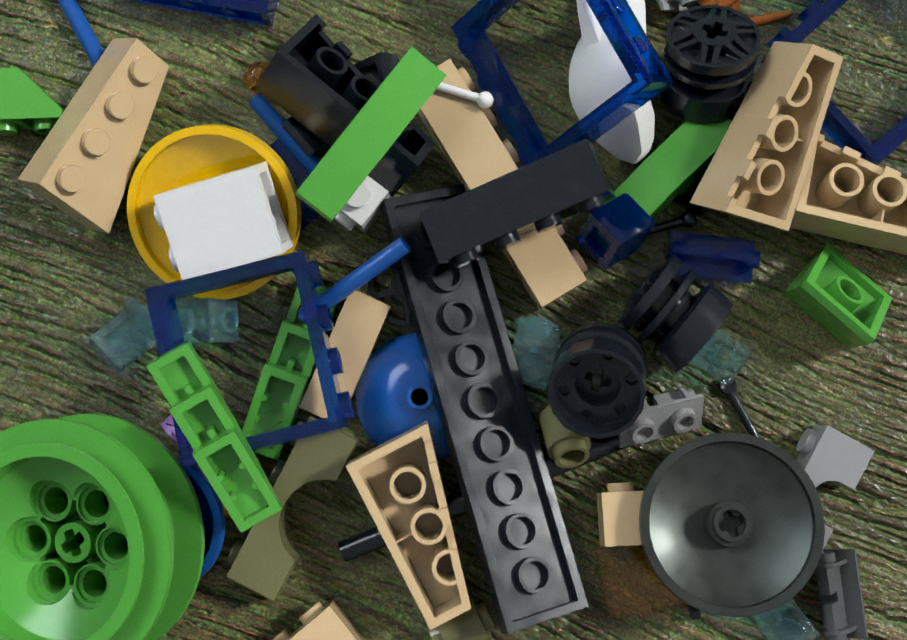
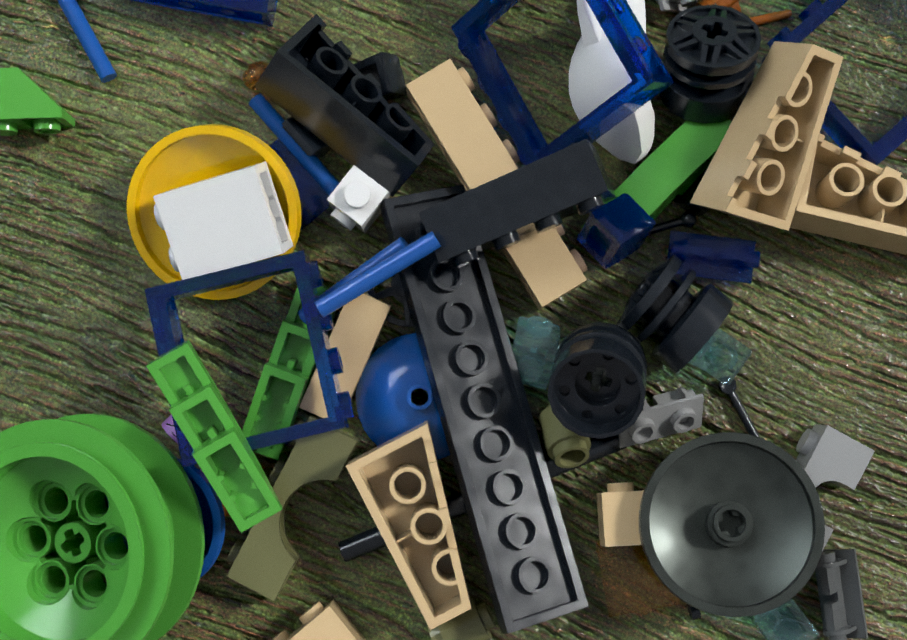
(99, 135): tan wedge -> none
(125, 336): clear light blue bracket -> none
(209, 320): clear light blue bracket -> none
(370, 134): bright green slope -> none
(377, 274): none -> blue bar
(483, 99): white hinge -> none
(840, 297): bright green slope -> none

